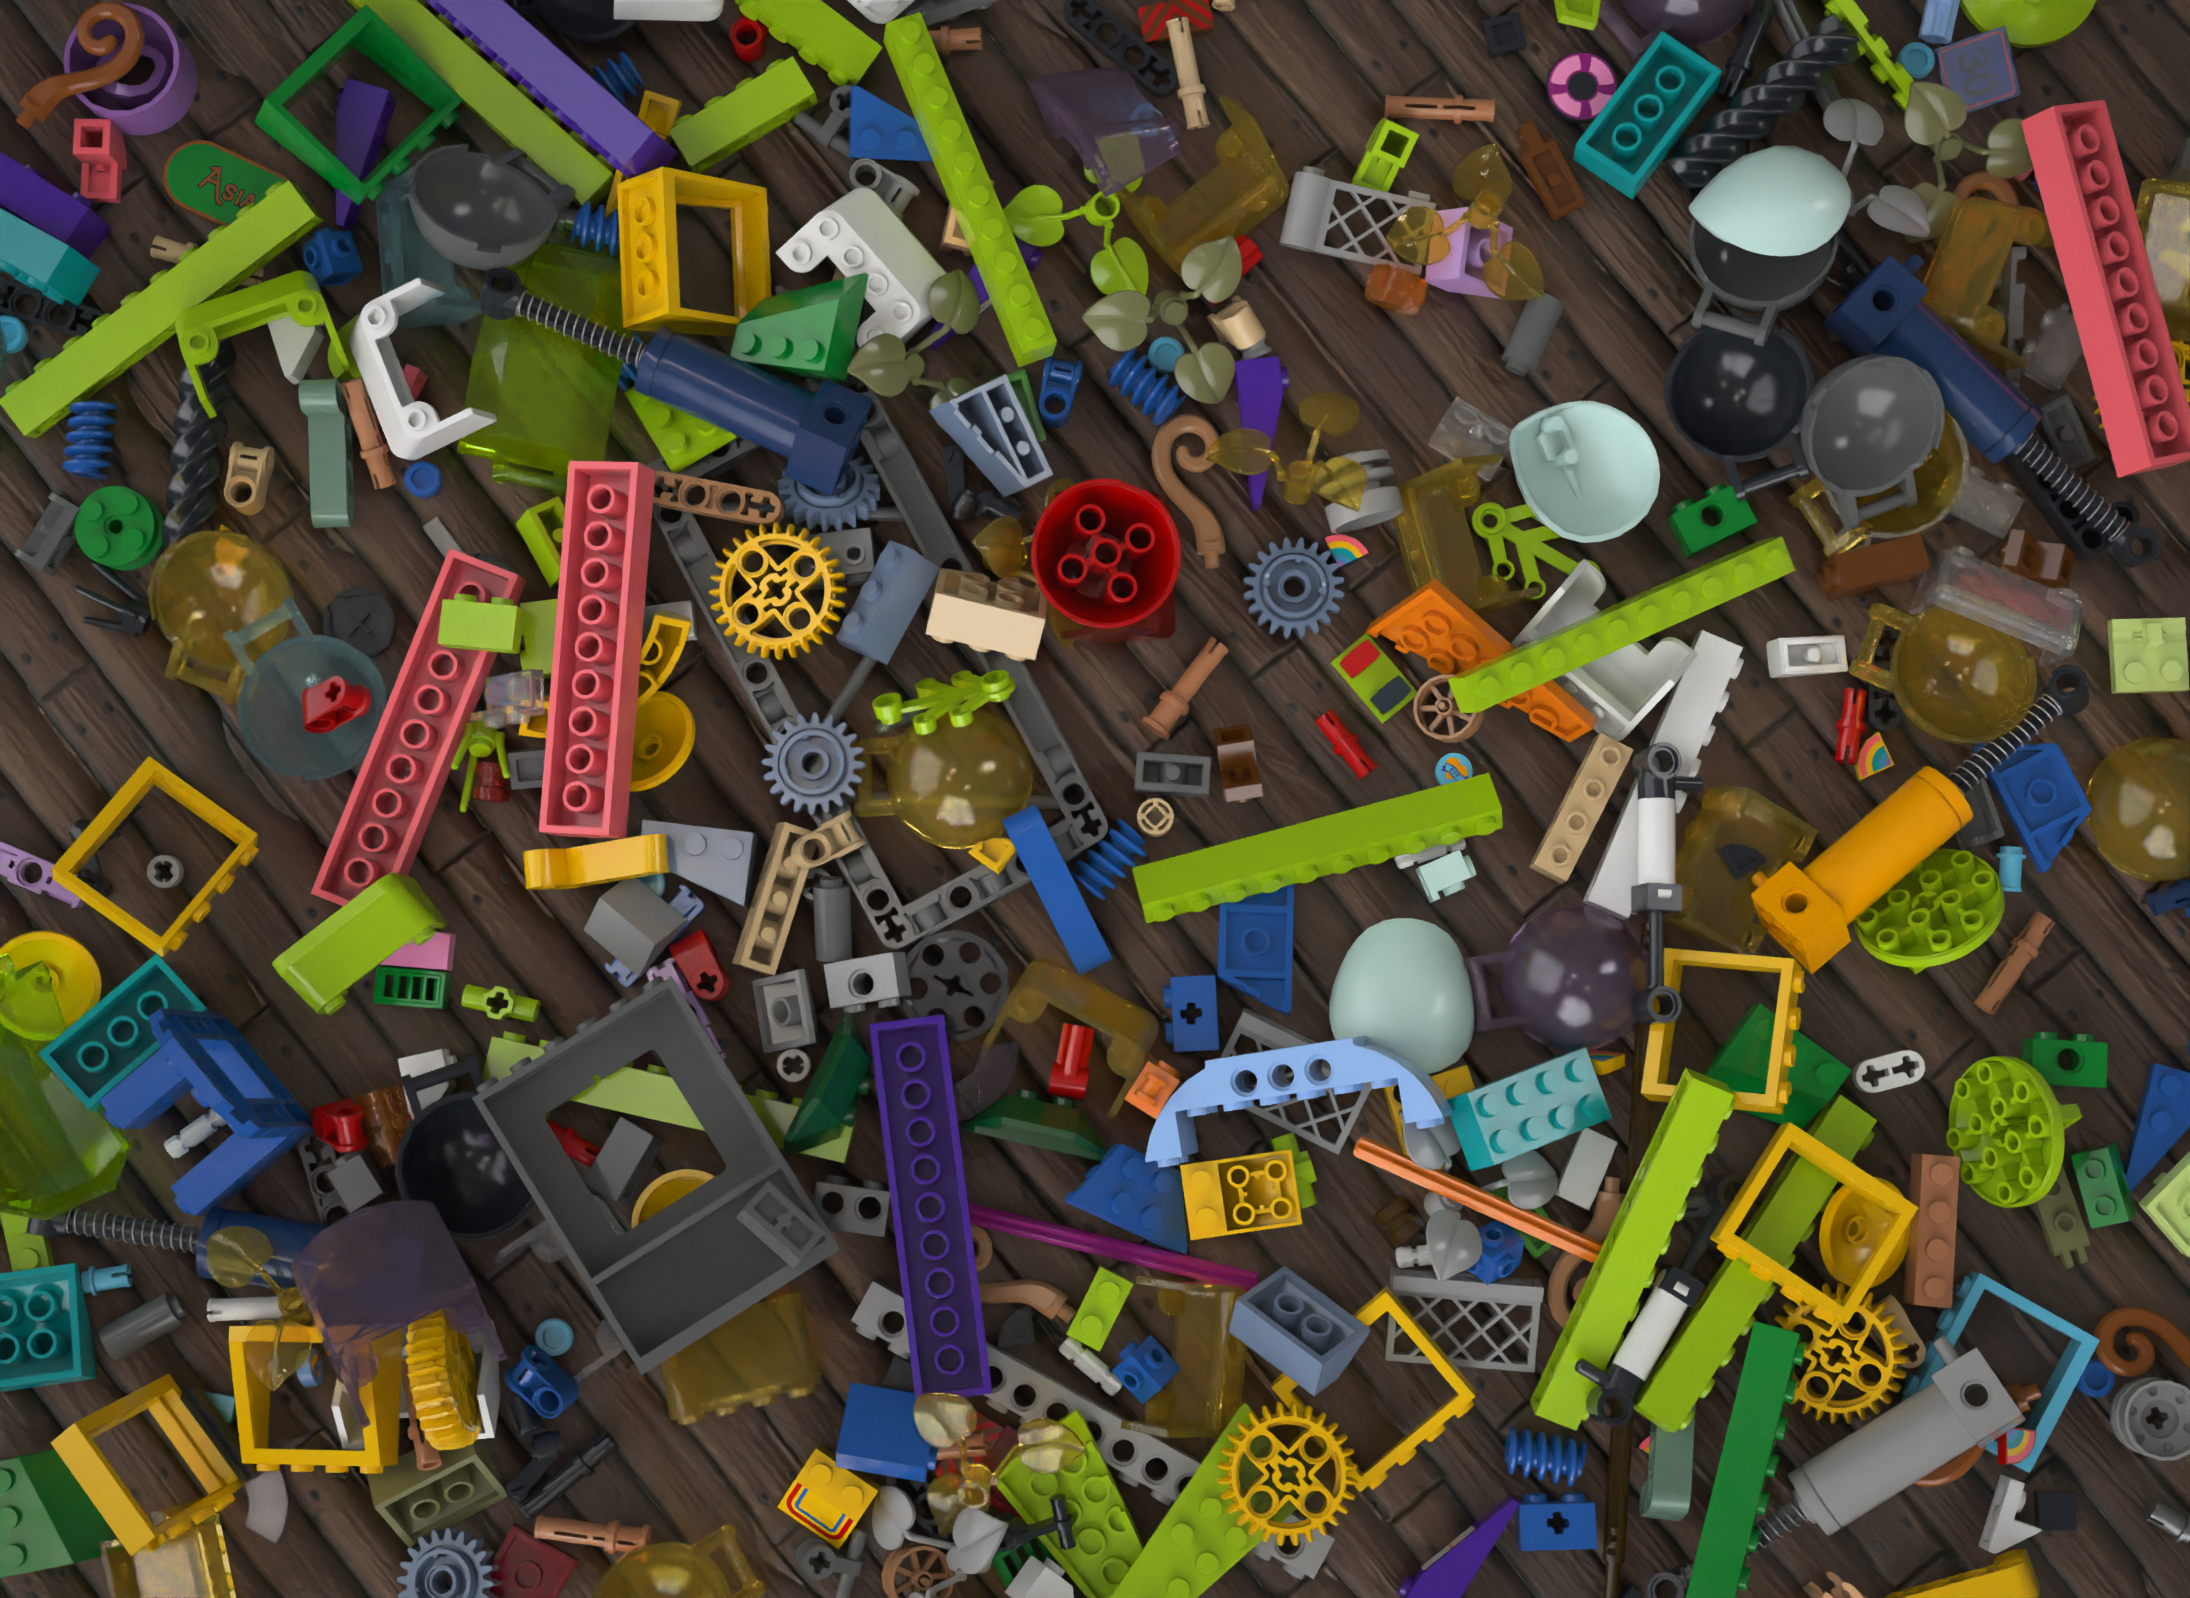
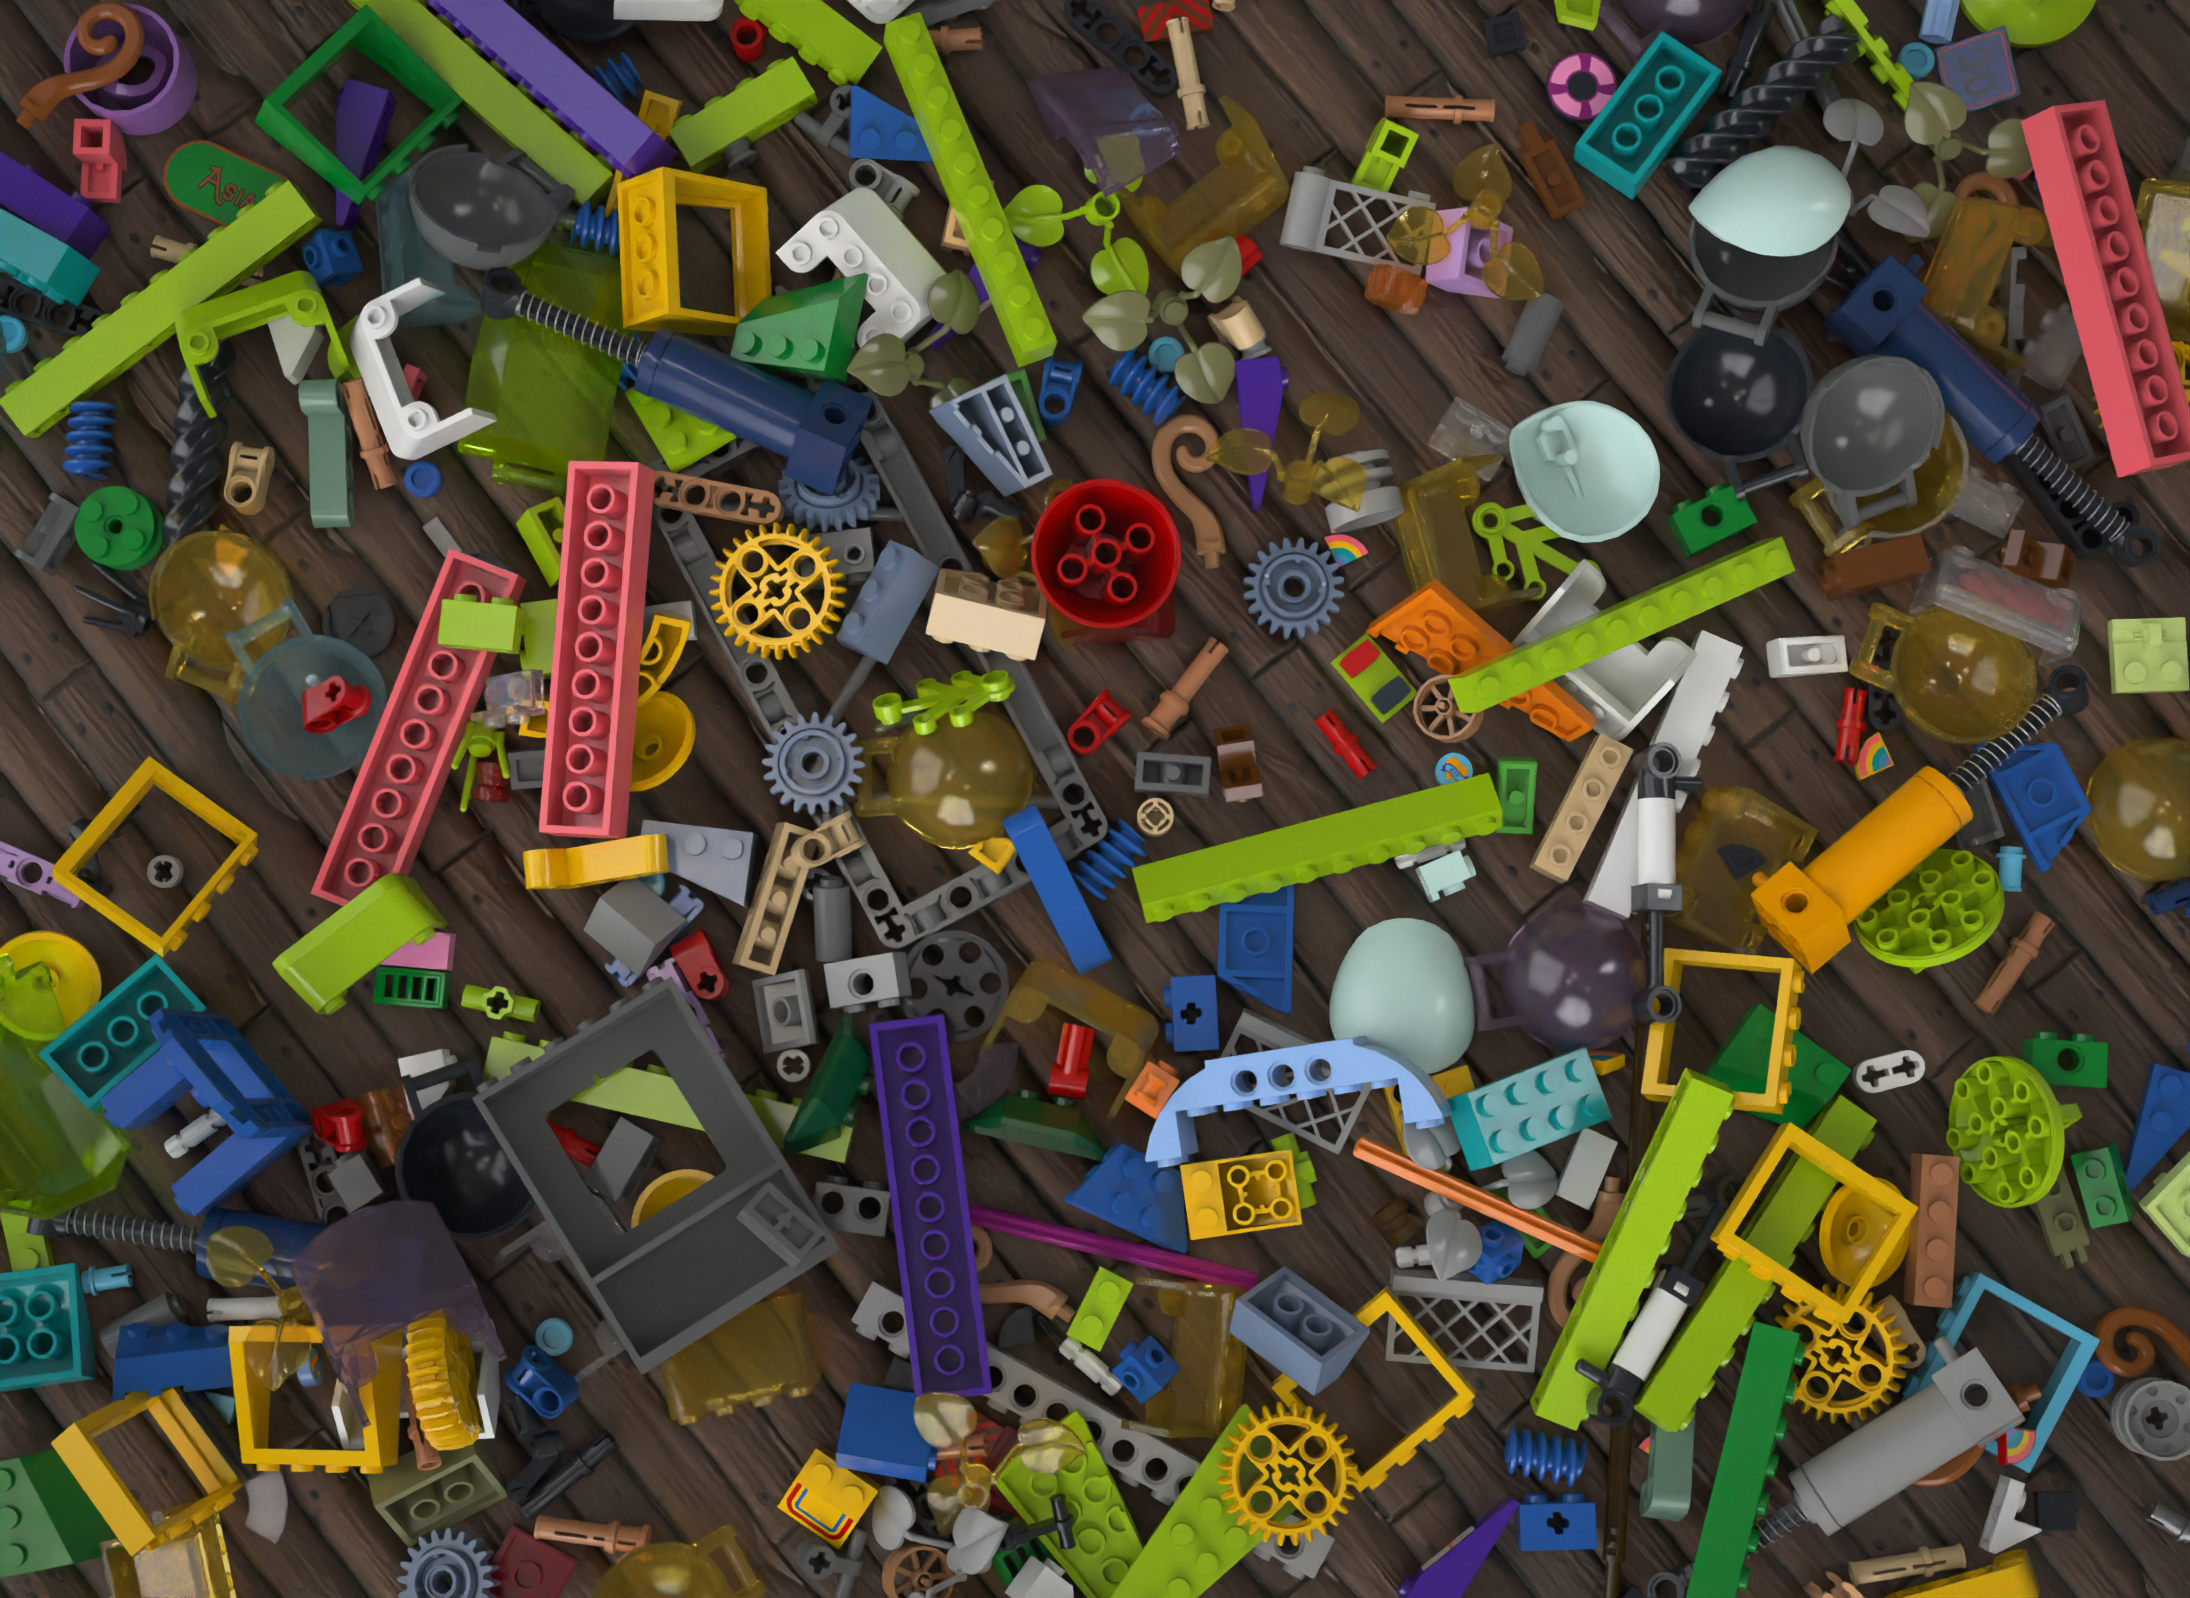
(171, 1357): none -> blue wedge
(739, 155): none -> dark grey bush
(1102, 719): none -> red piece
(1516, 793): none -> bright green slope
(1923, 1561): none -> tan pin

